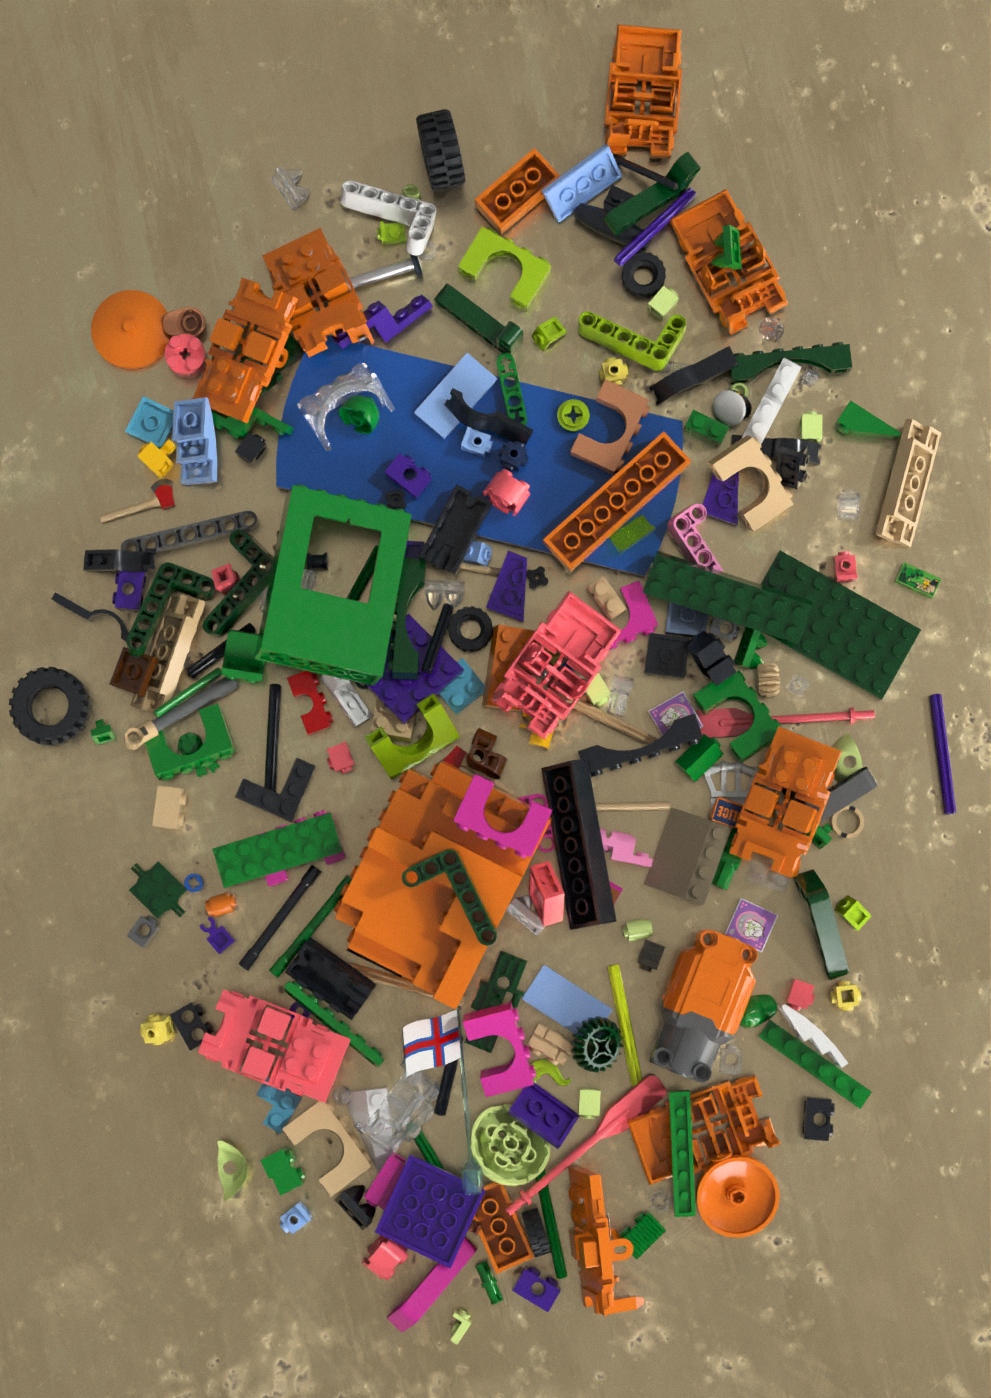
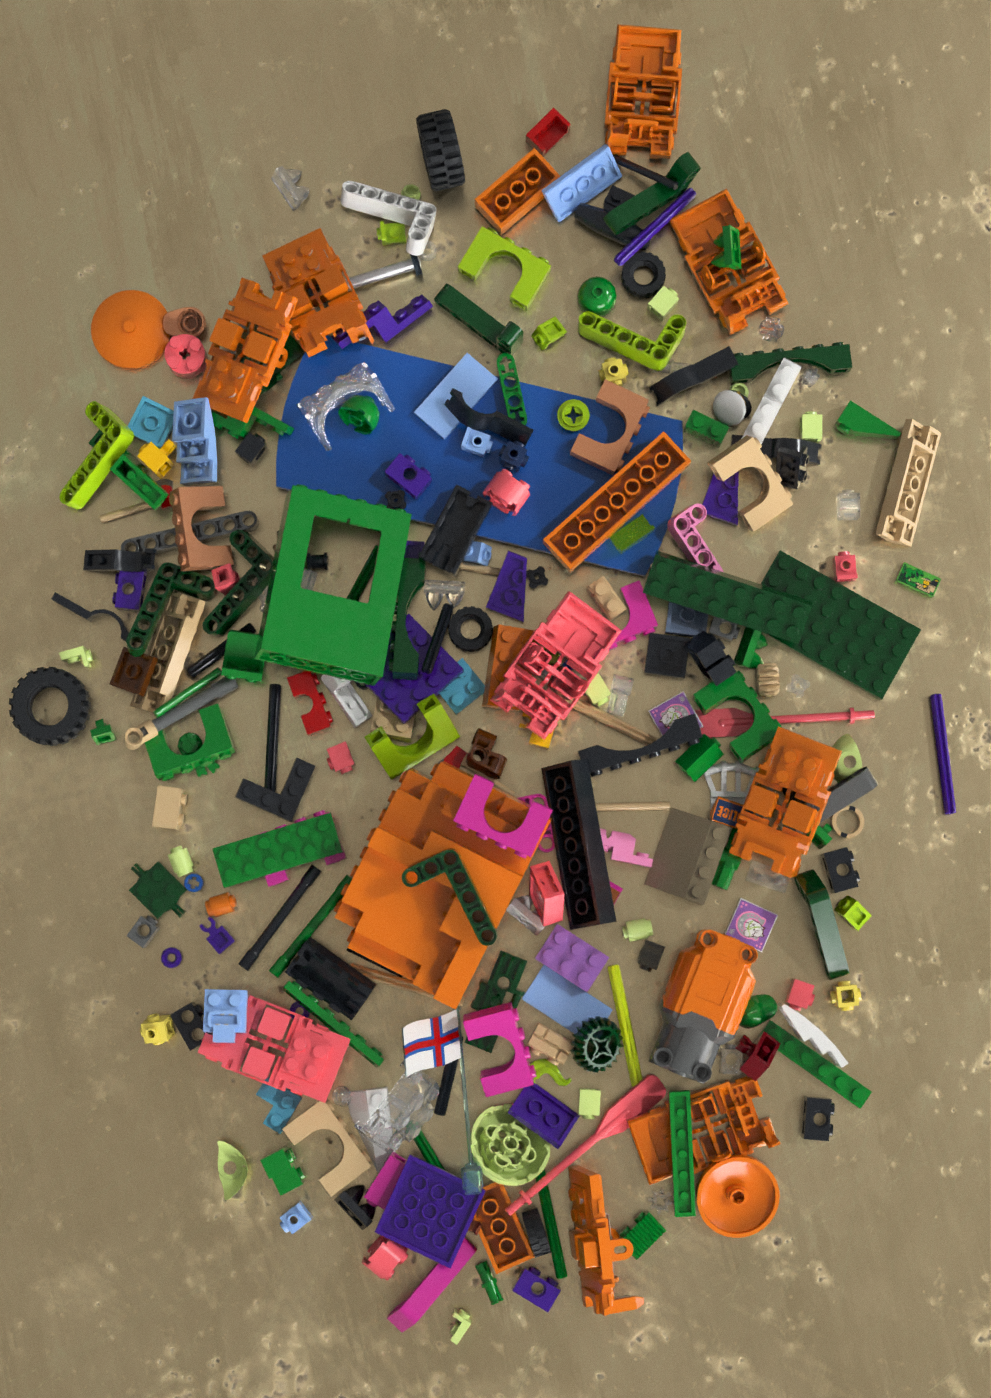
(73, 655): none -> yellowish green bracket
(101, 458): none -> lime beam
(132, 473): none -> green bracket
(164, 957): none -> dark purple plate
(181, 861): none -> yellowish green brick
(192, 553): none -> nougat arch
(225, 1014): none -> light blue piece
(548, 132): none -> red panel
(571, 957): none -> medium lavender brick
(597, 296): none -> green cylinder
(758, 1054): none -> dark red brick
(831, 861): none -> black brick

